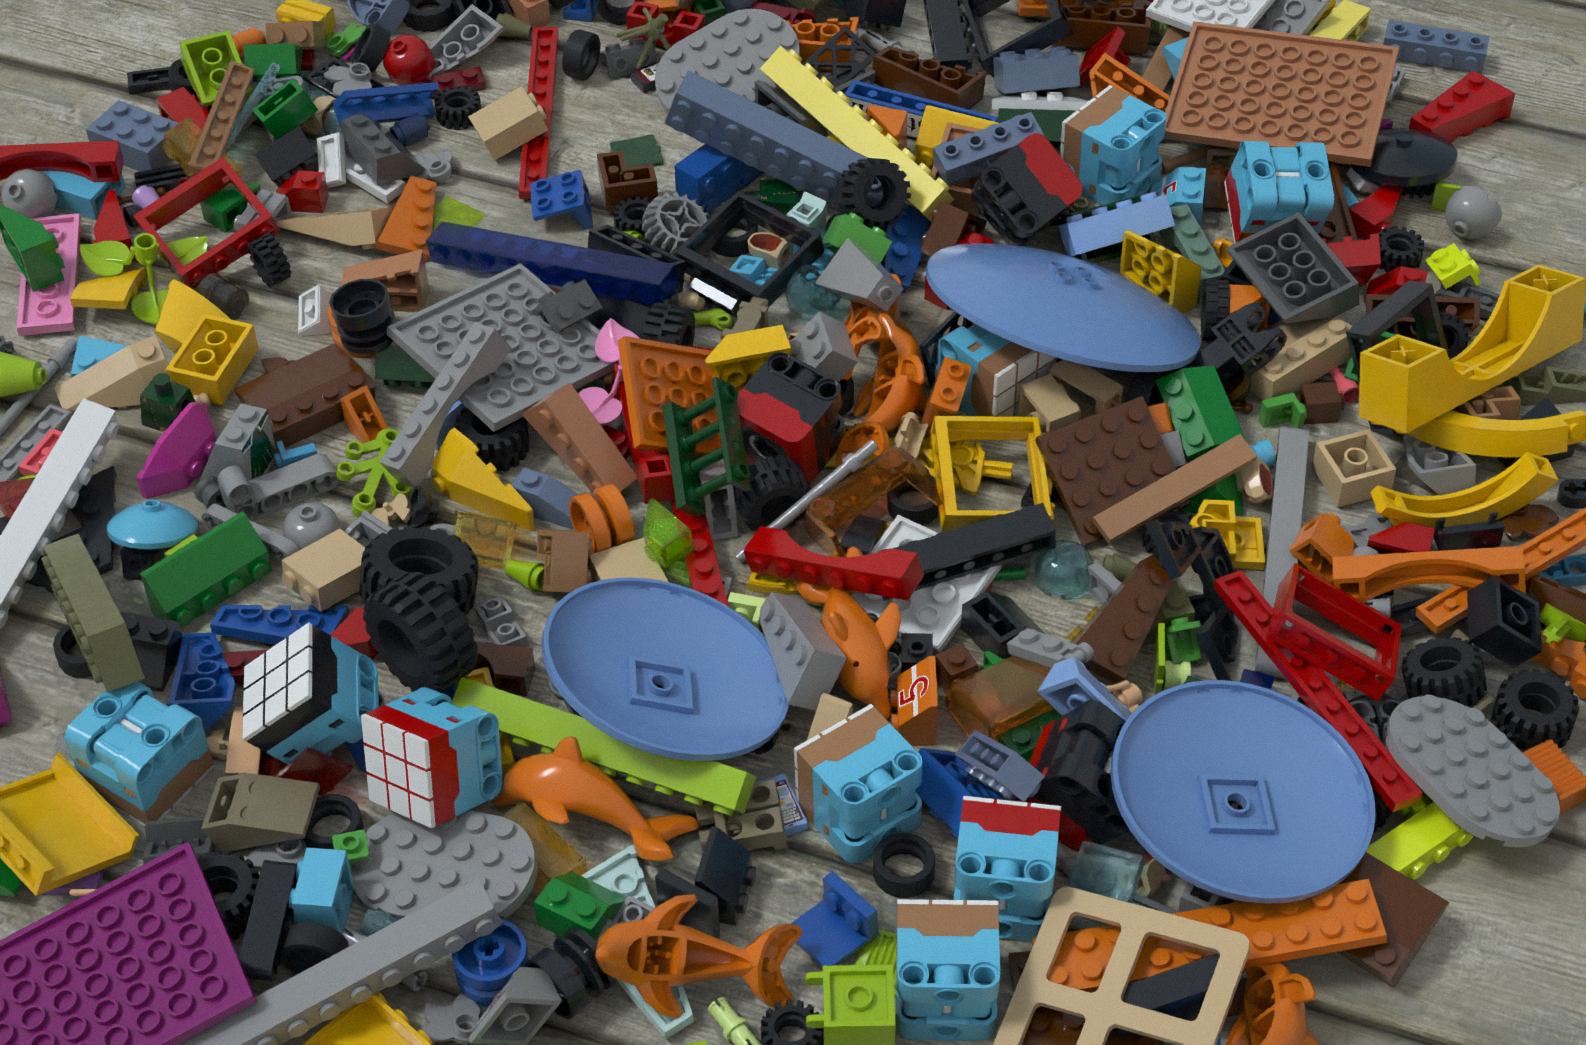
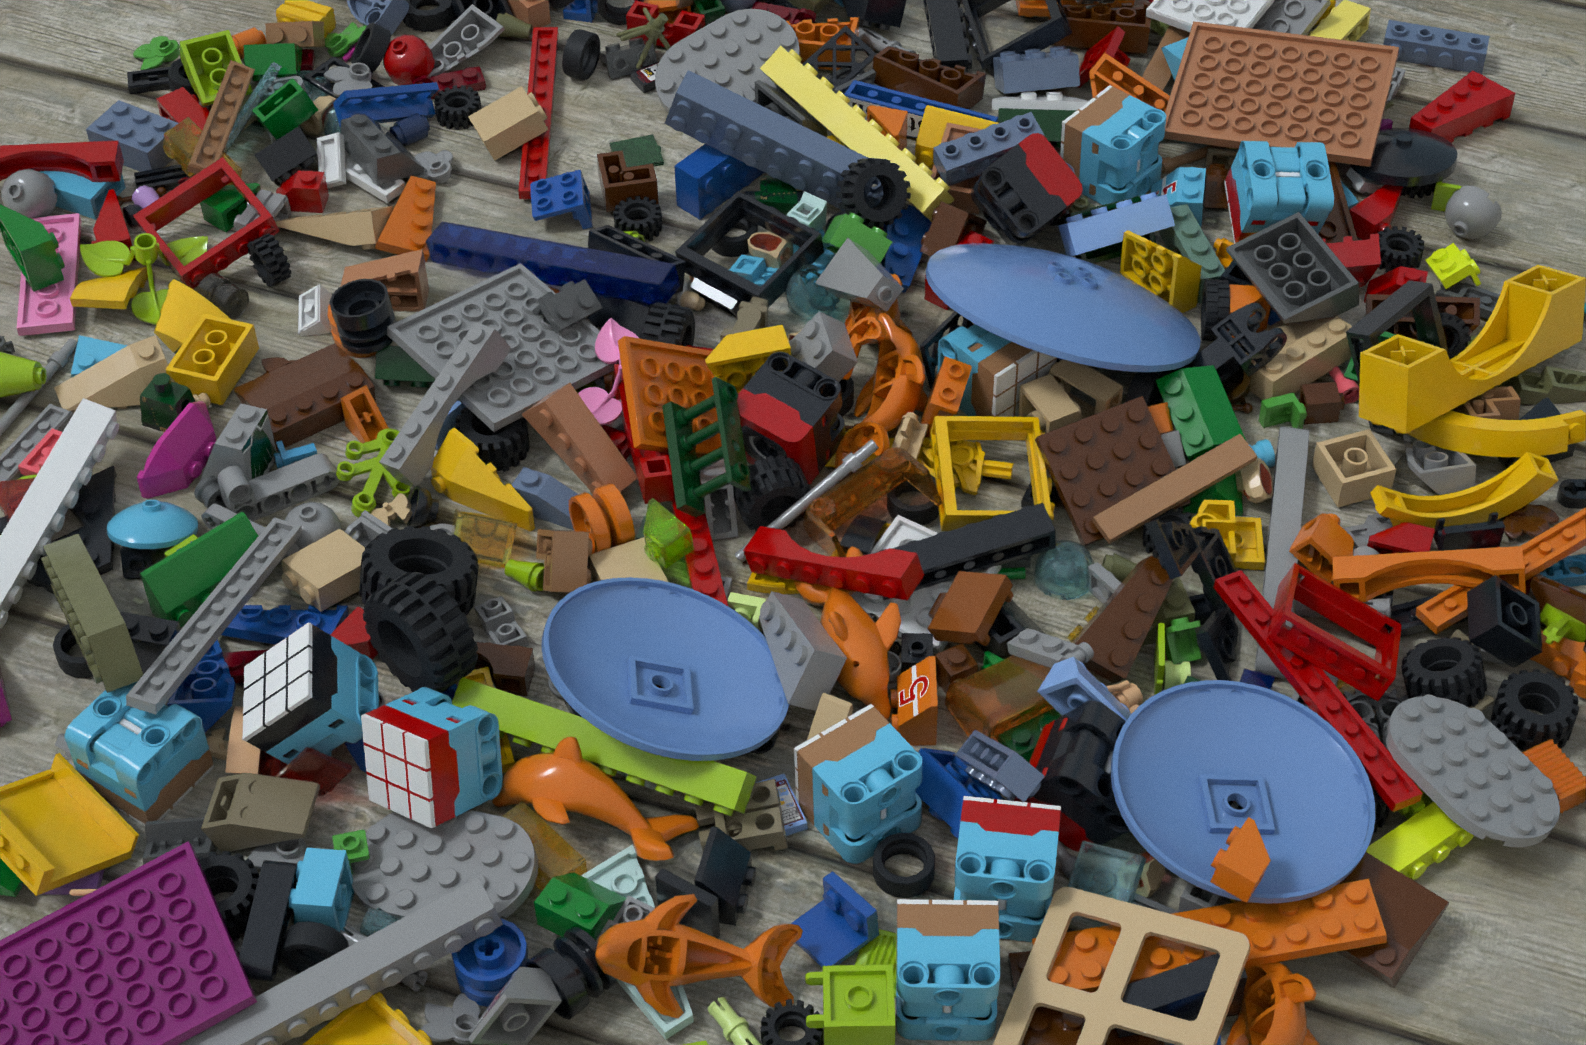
(157, 52): none -> bright green plate
(213, 617): none -> light grey plate
(332, 805): black tyre -> none
(455, 212): clear neon green piece -> none
(672, 221): light grey gear -> none
(715, 317): lime arm -> none
(969, 607): none -> dark orange piece
(1243, 863): none -> orange slope

